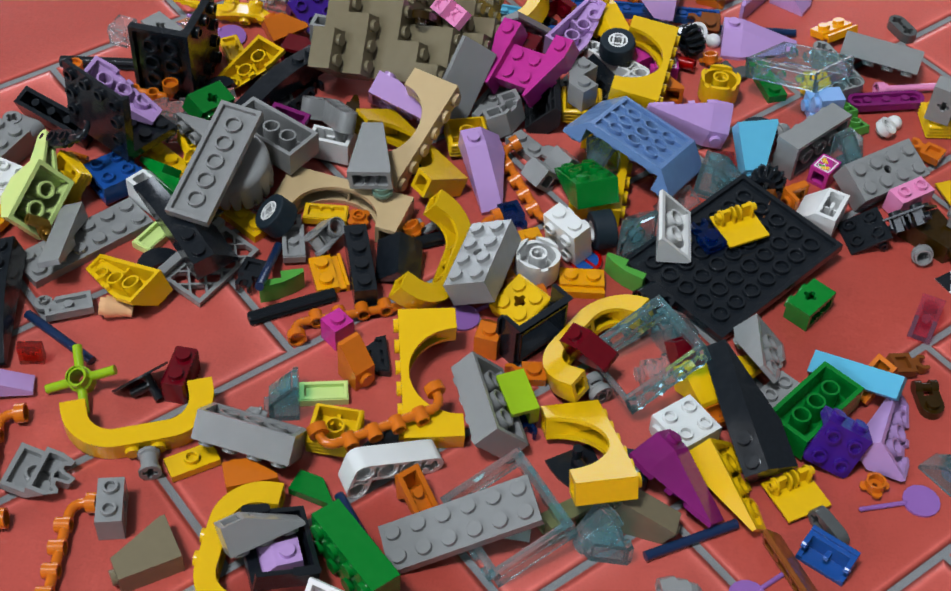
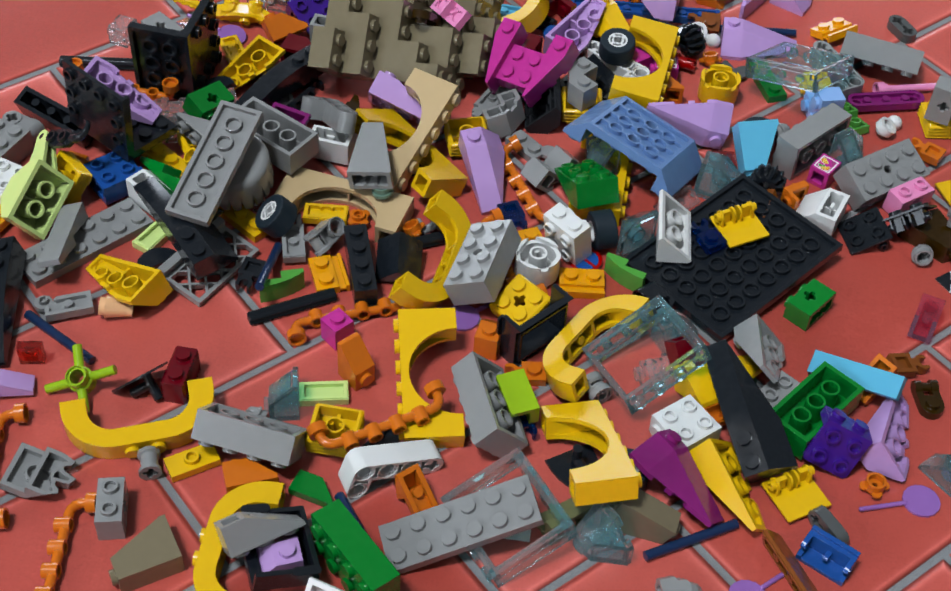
(41, 224): pearl gold arm -> none
(379, 355): black tile -> none
(468, 70): light grey tile -> none
(530, 25): light grey tile -> none
(588, 348): dark red slope -> none

